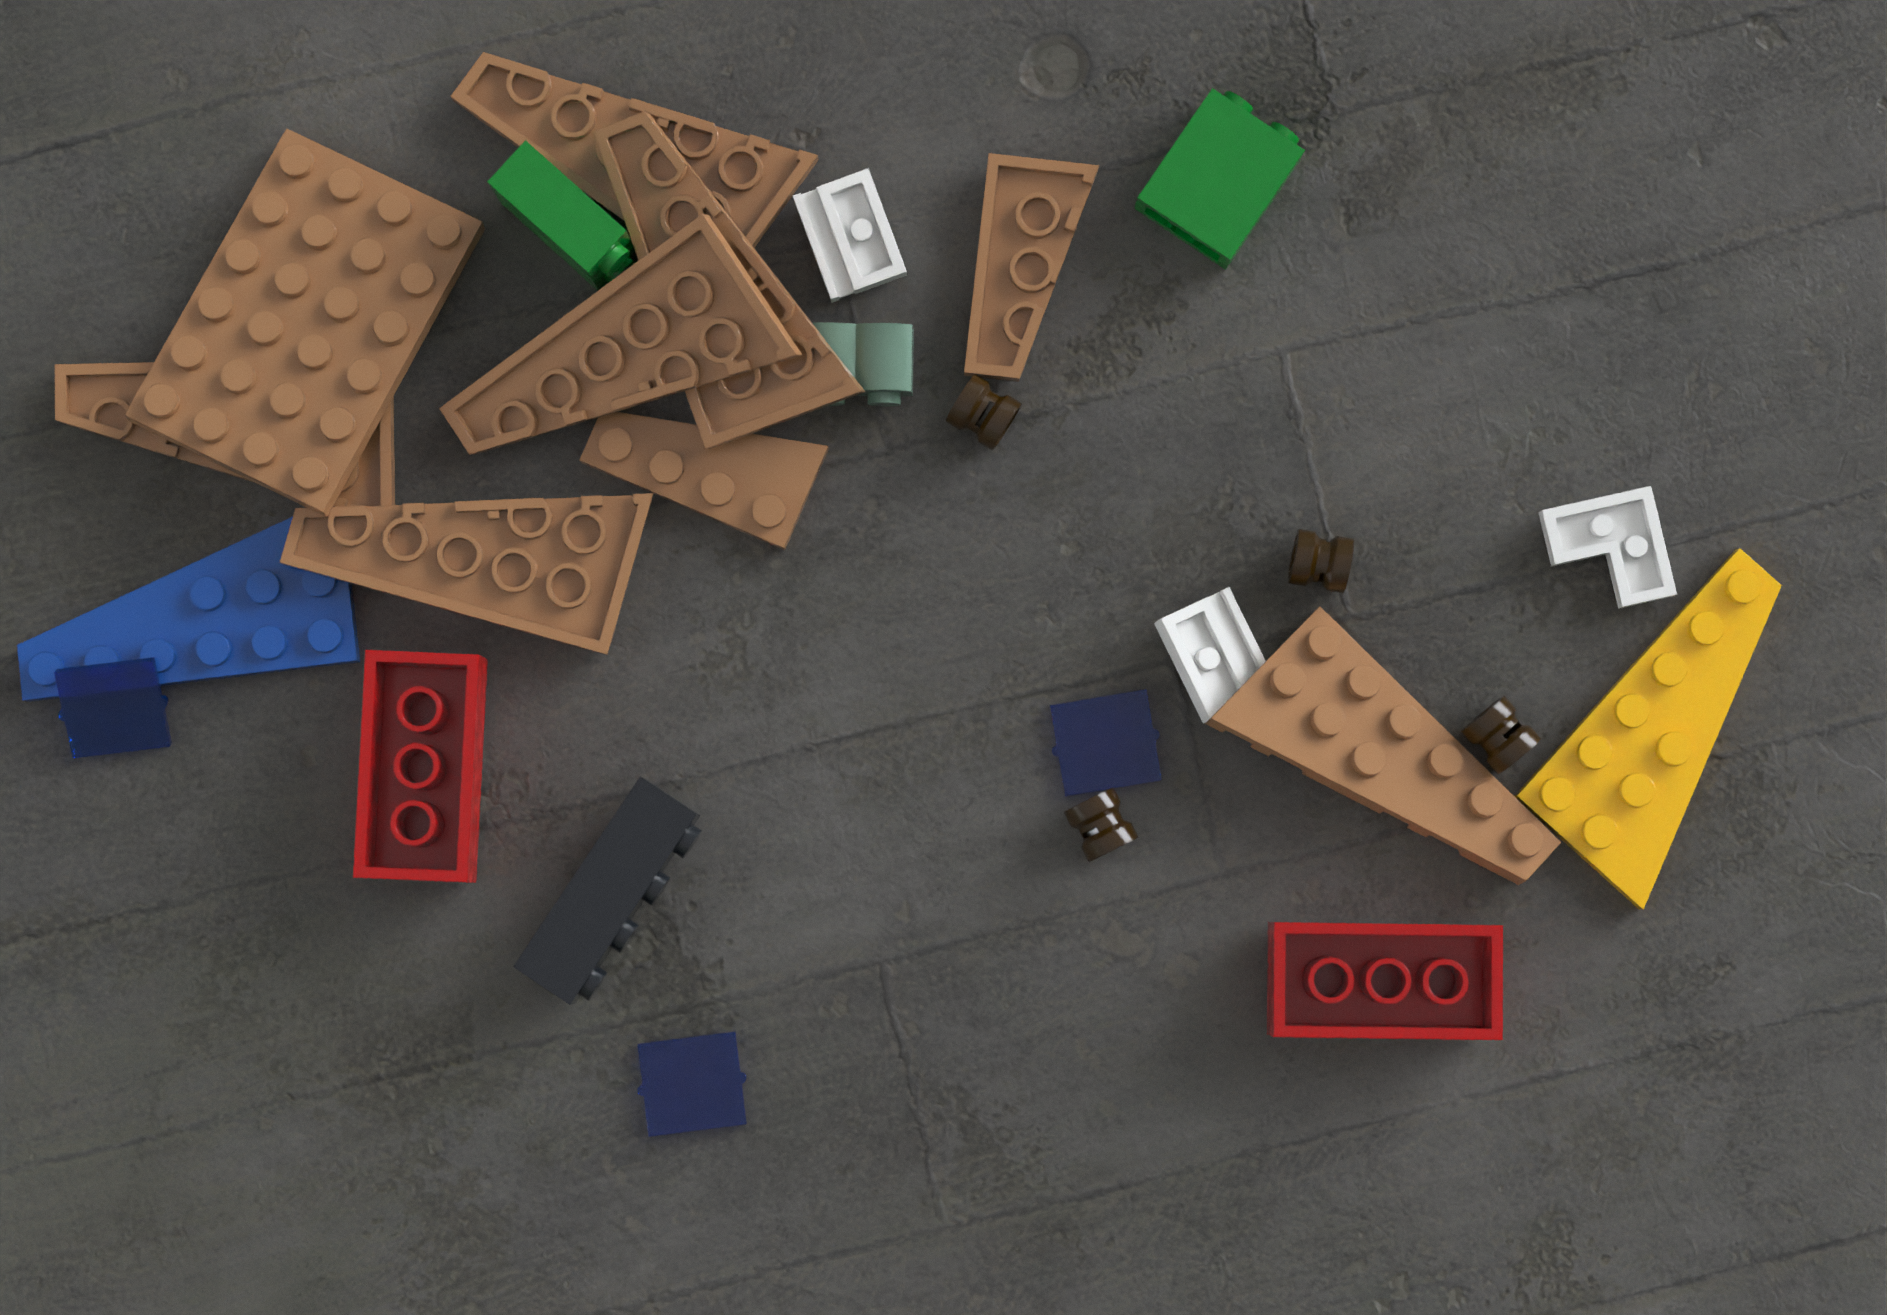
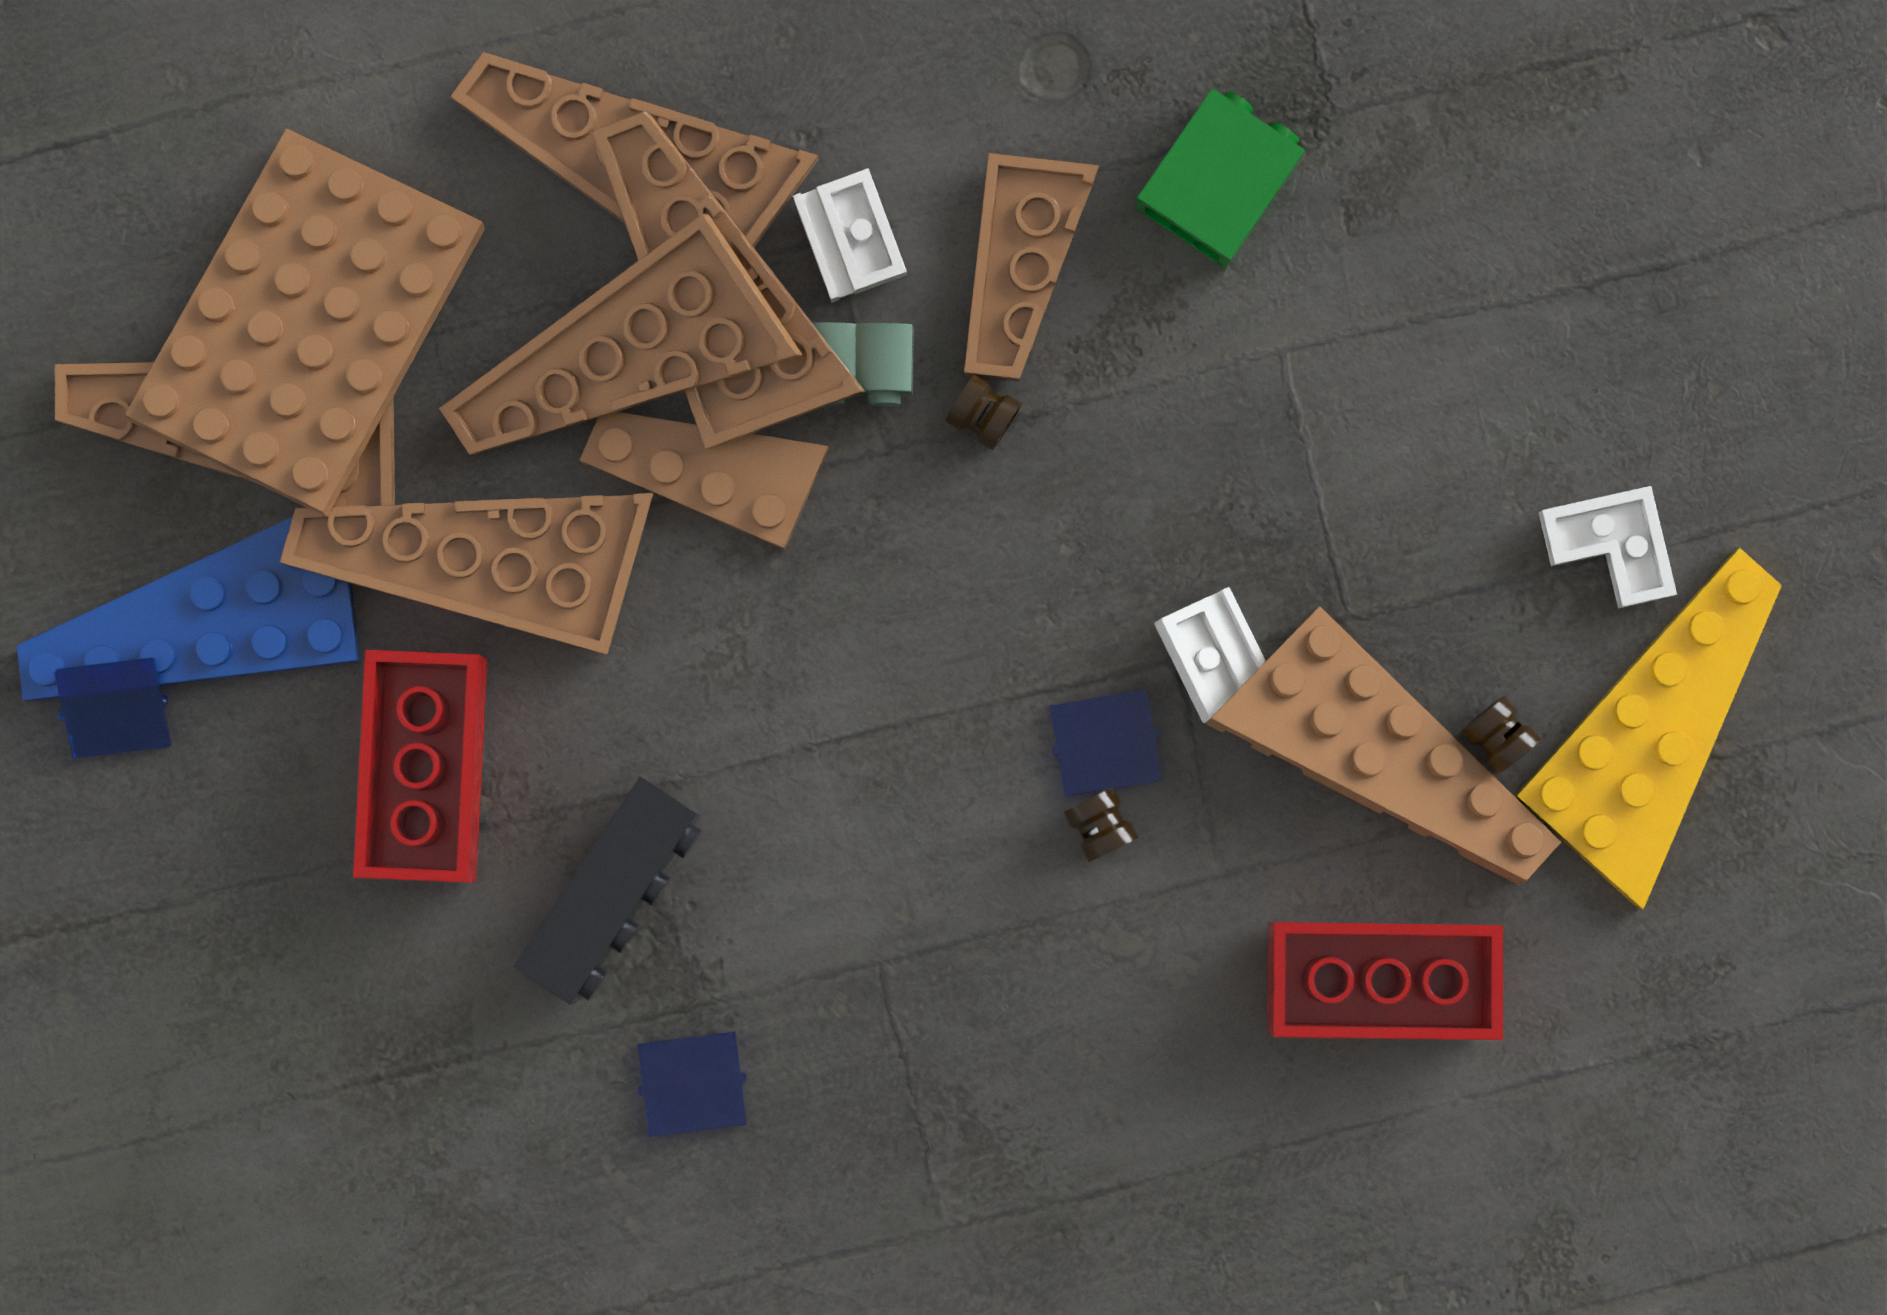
(563, 216): green brick -> none
(1320, 561): dark brown wheel -> none

